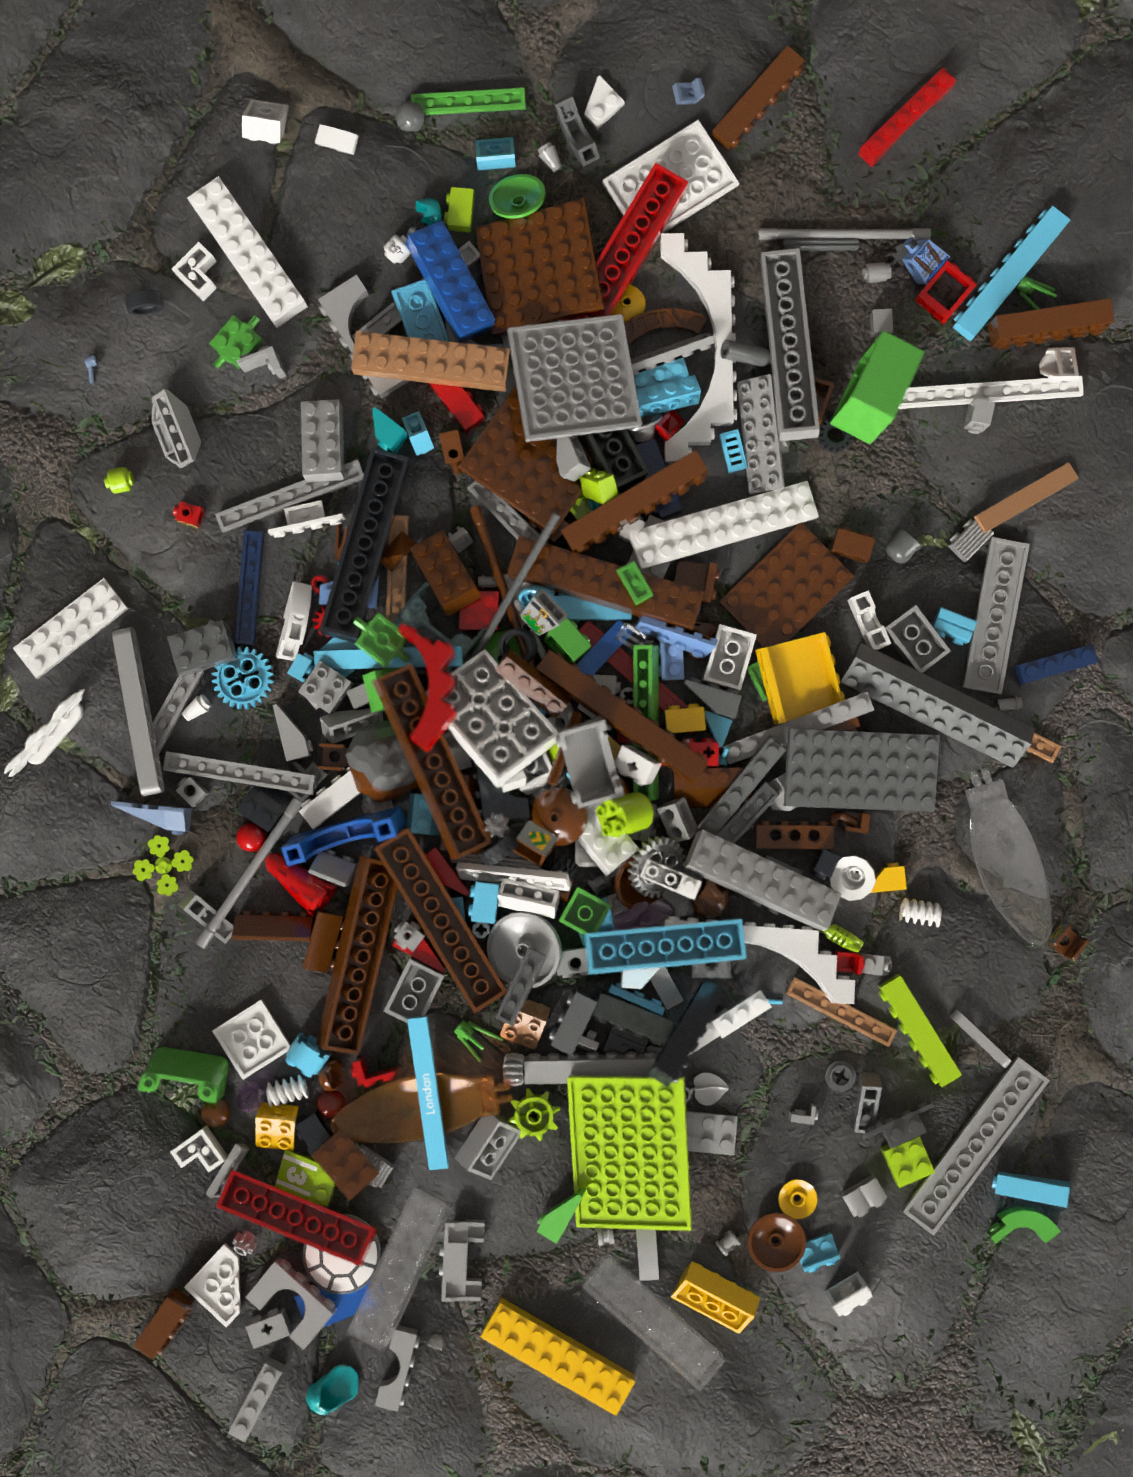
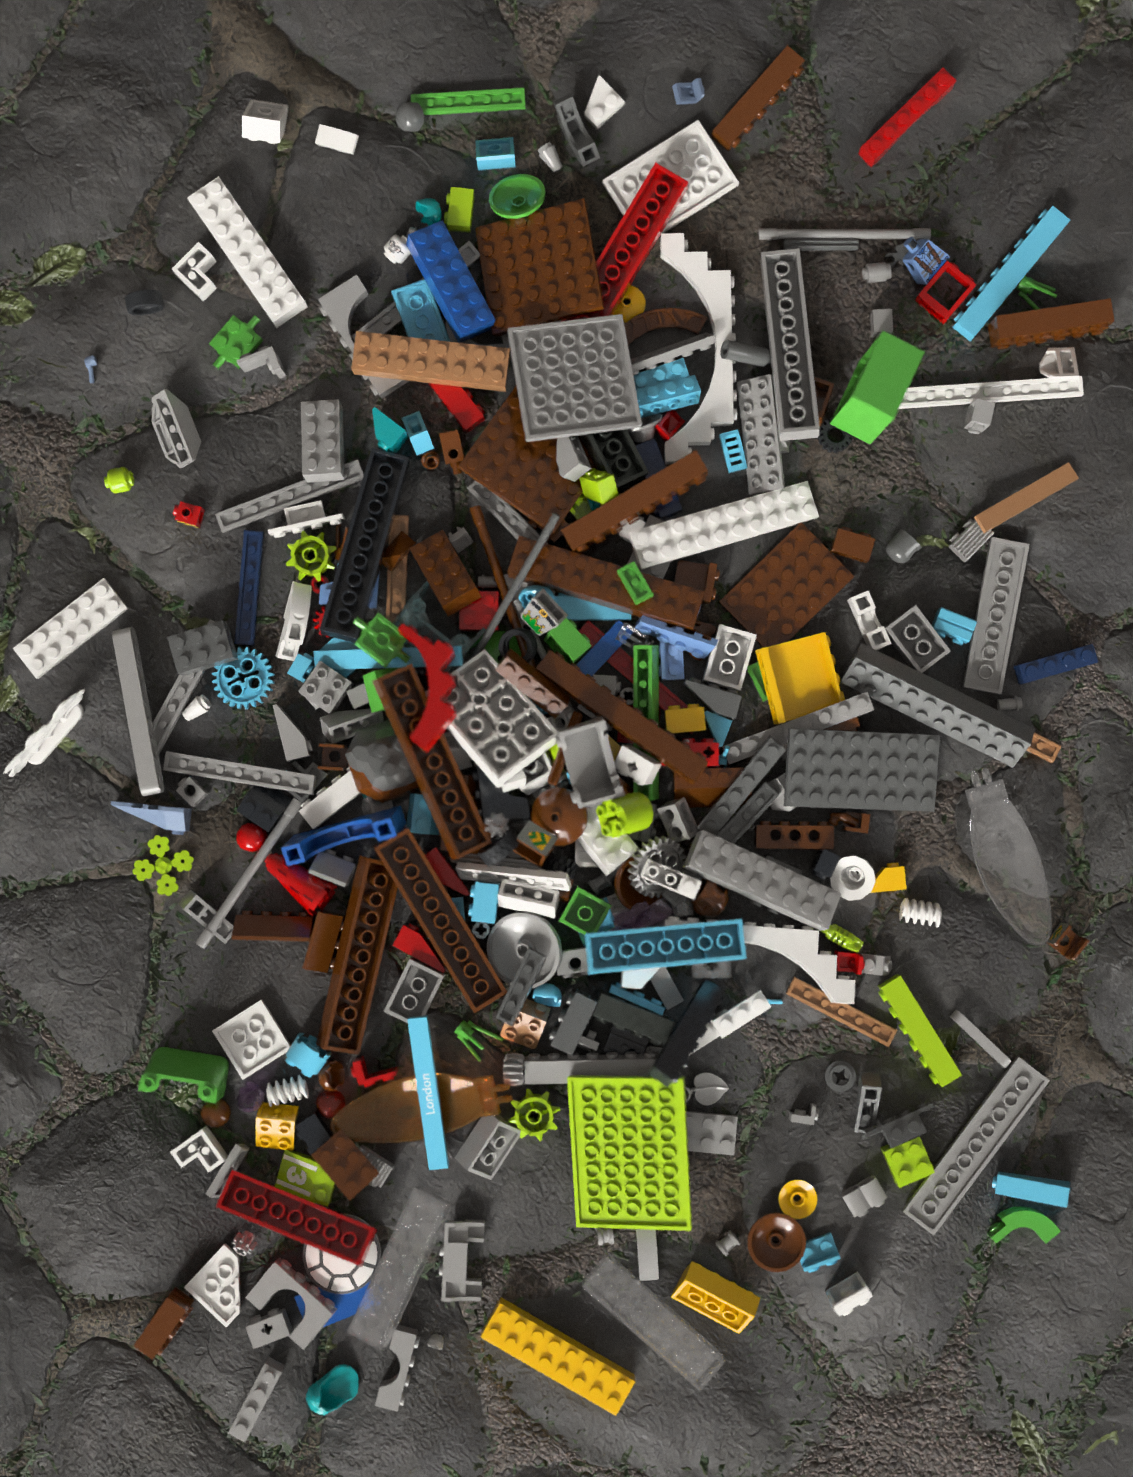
(313, 567): none -> lime brick
(416, 935): light grey brick -> none
(430, 464): none -> reddish brown plate
(547, 995): none -> medium azure hair
(558, 1217): bright green slope -> none

